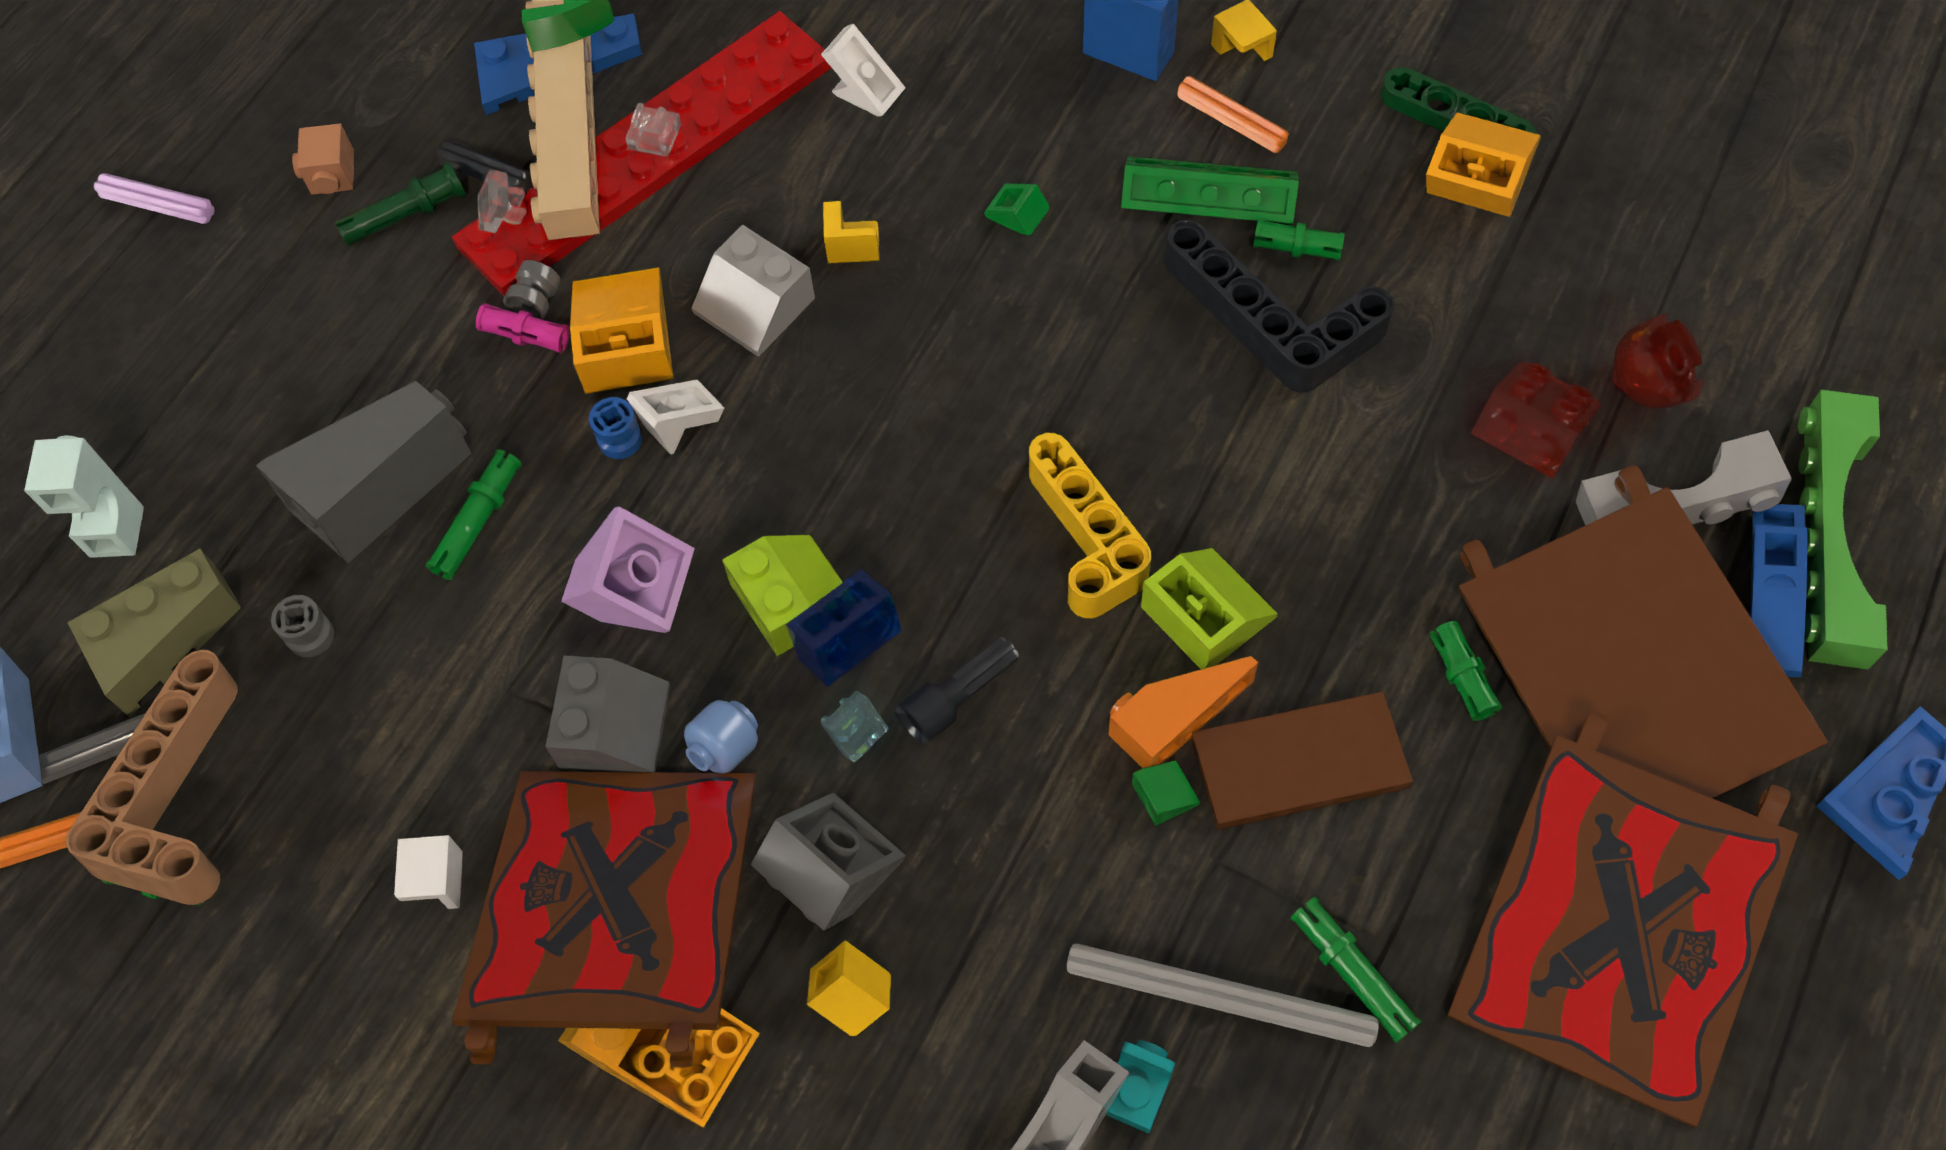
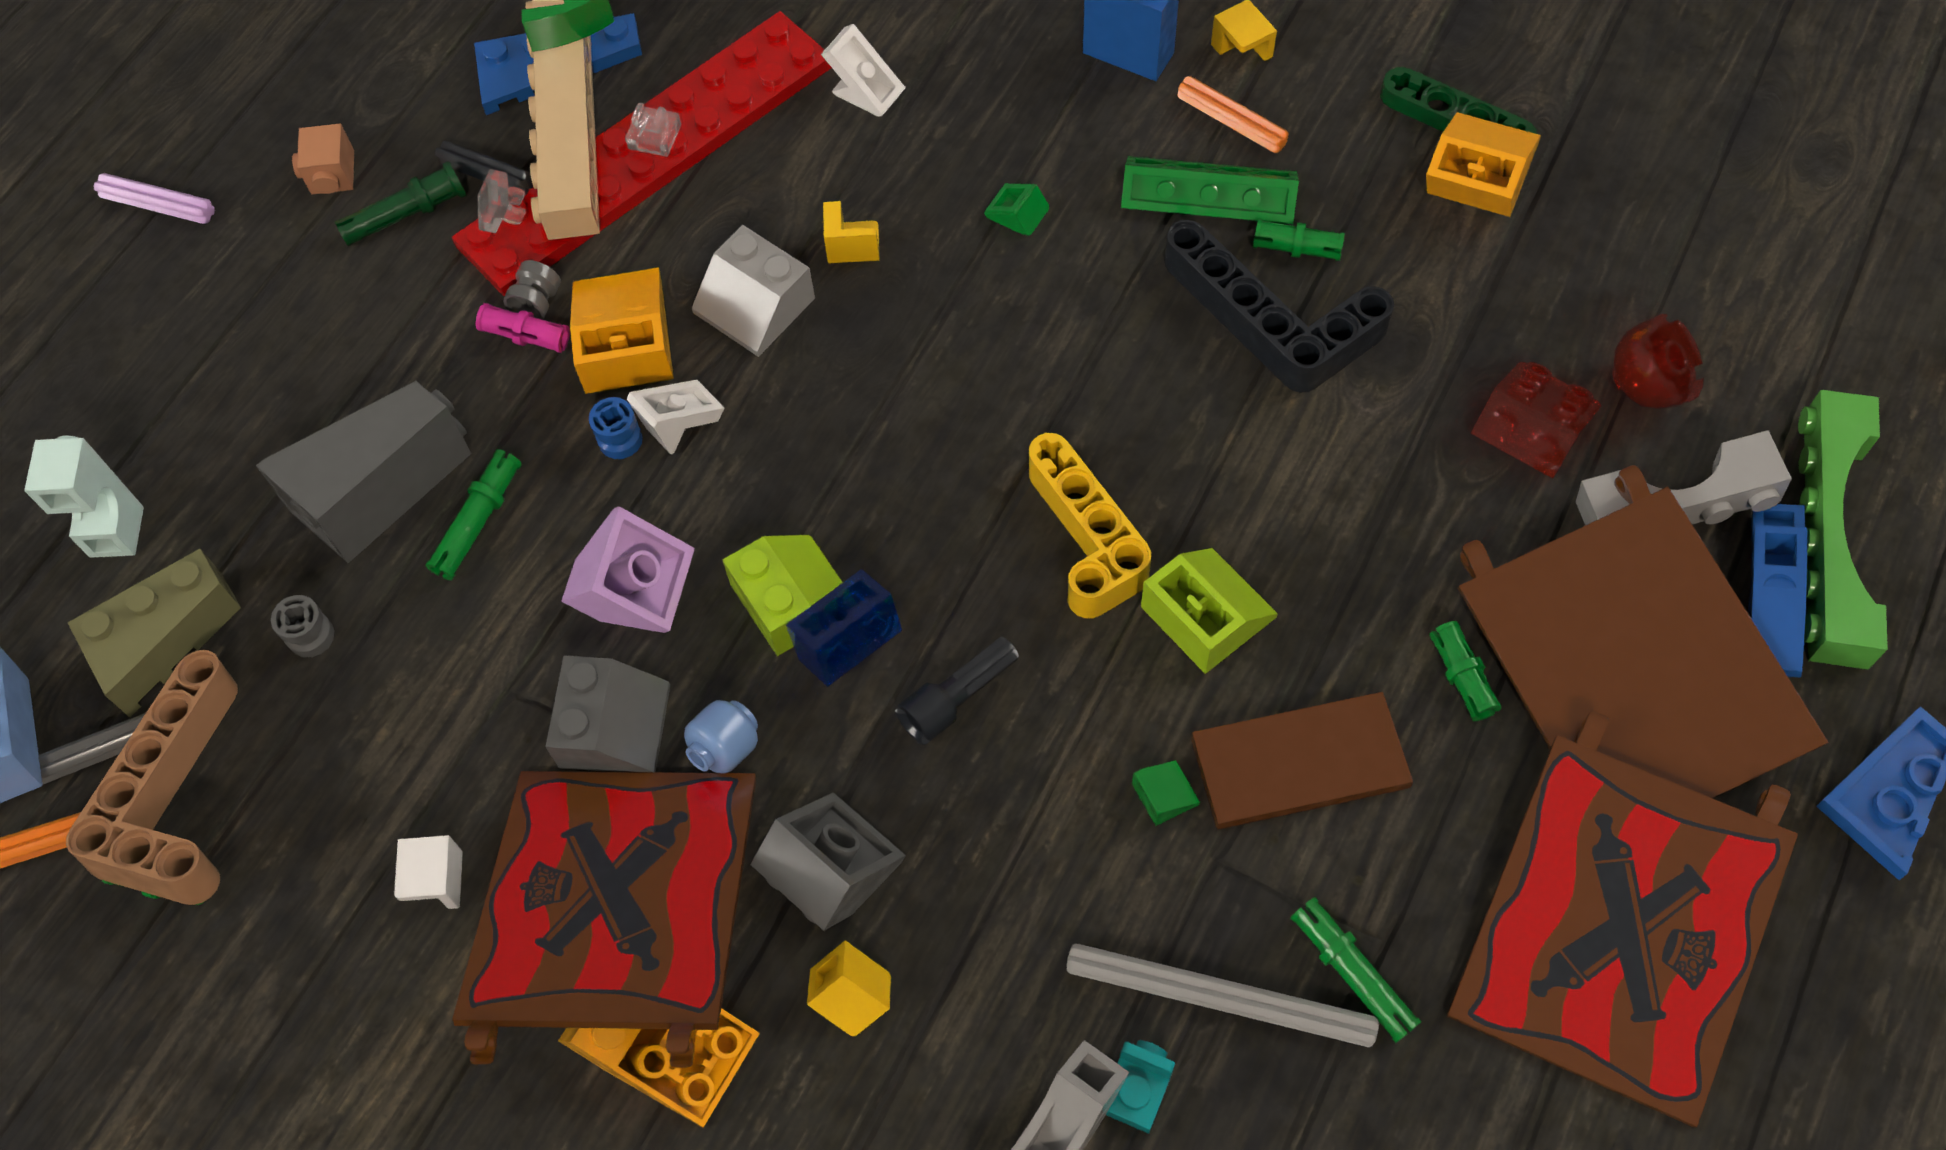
(854, 726): clear light blue tile -> none
(1168, 711): orange slope -> none

